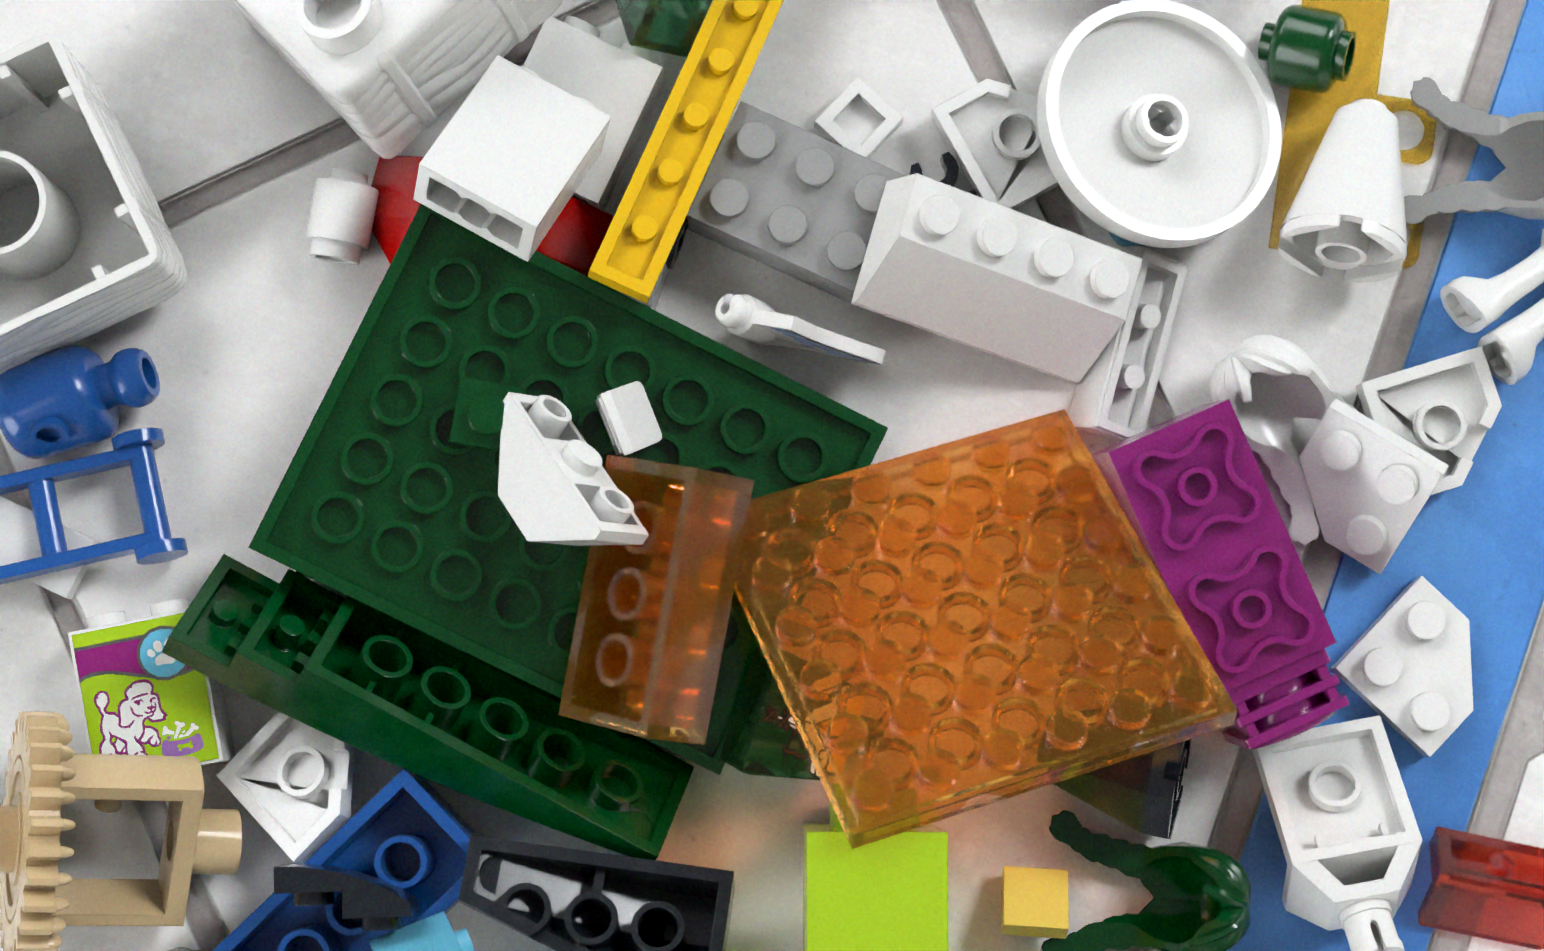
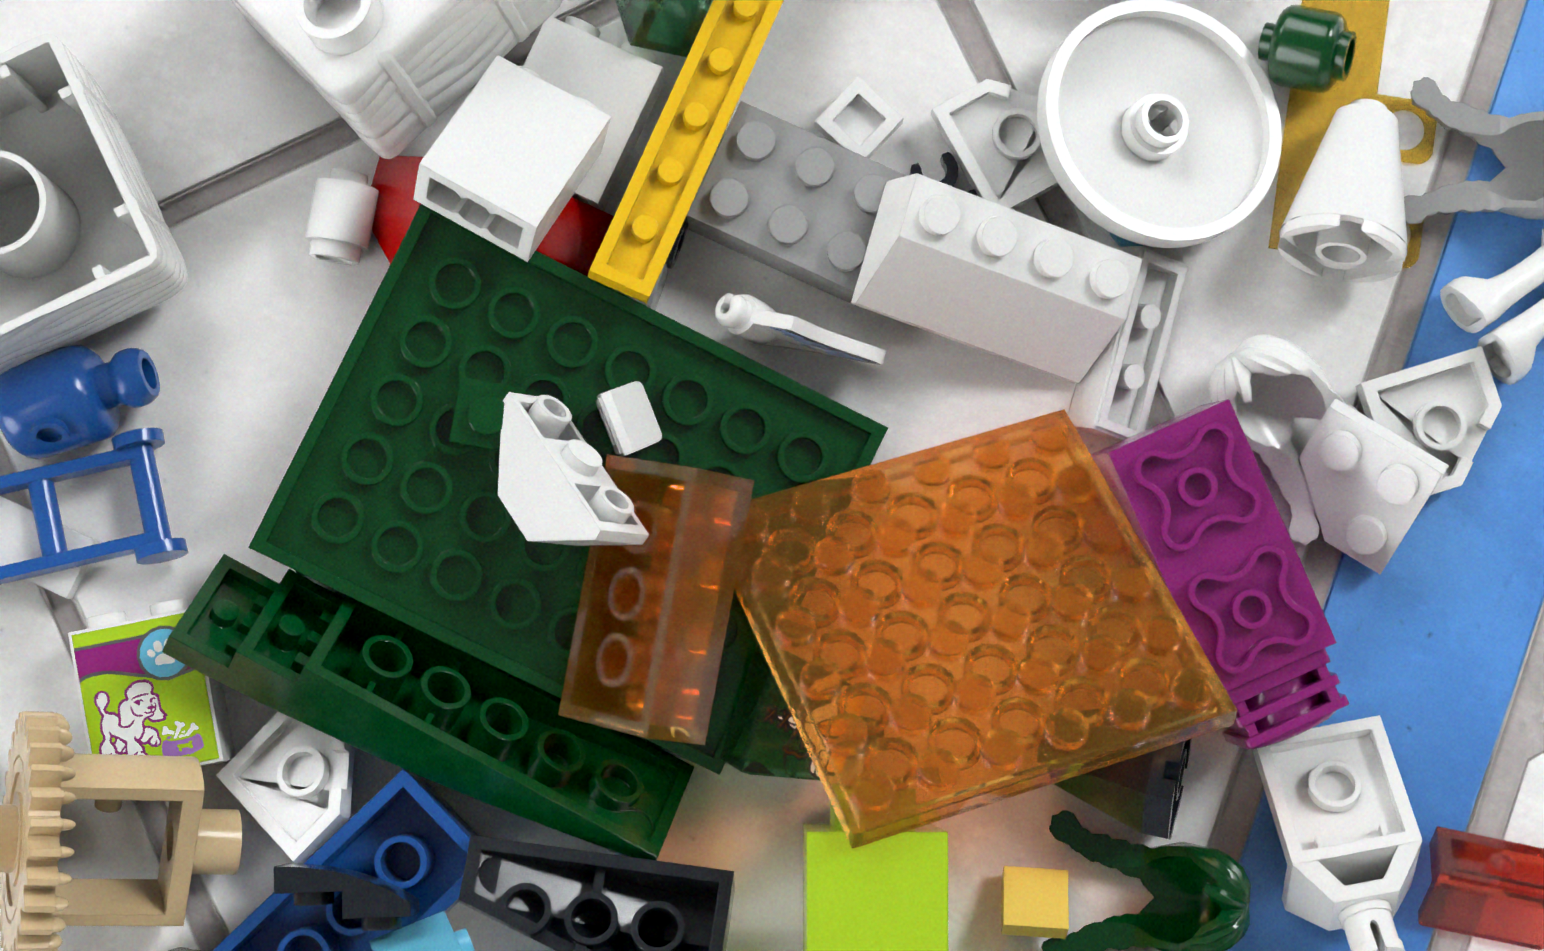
(1414, 666): white plate -> none

